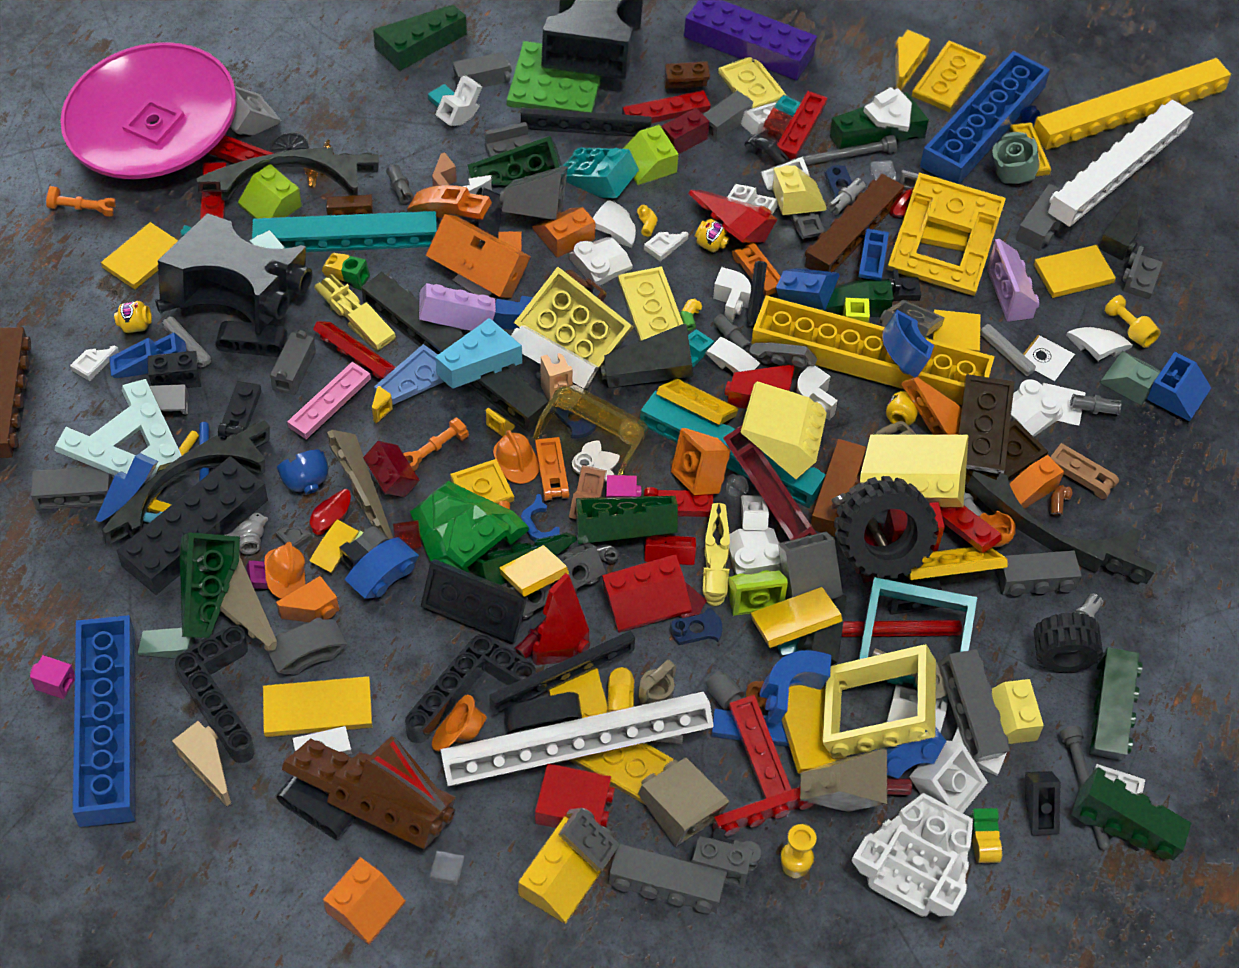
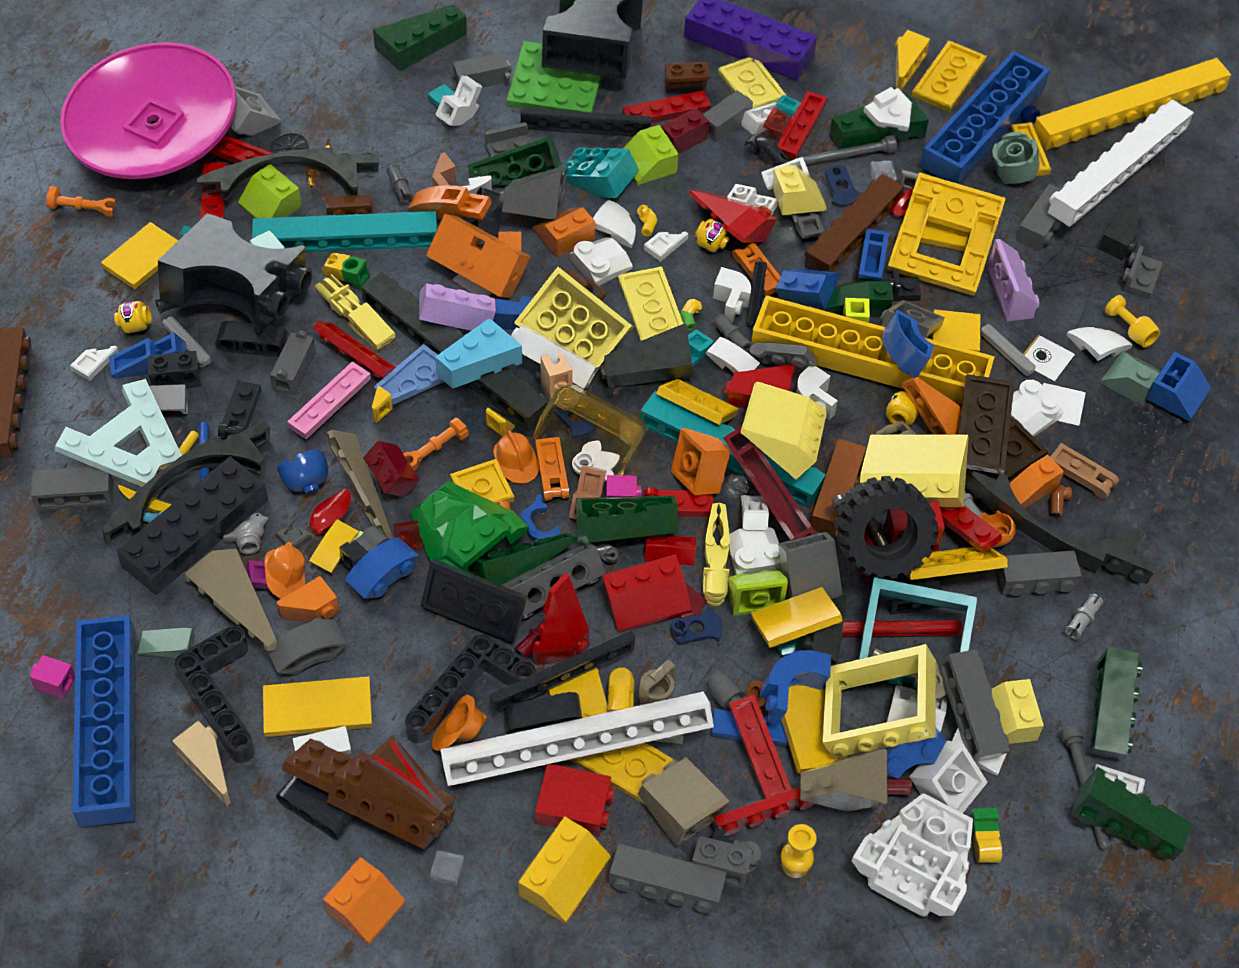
(126, 485): blue slope -> none
(205, 576): dark green wedge -> none
(533, 570): yellow tile -> none
(588, 838): dark grey bracket -> none
(846, 196): light grey pin -> none
(1043, 802): black slope -> none
(1068, 642): black tyre -> none
(1074, 271): yellow tile -> none
(1095, 404): dark grey pin -> none

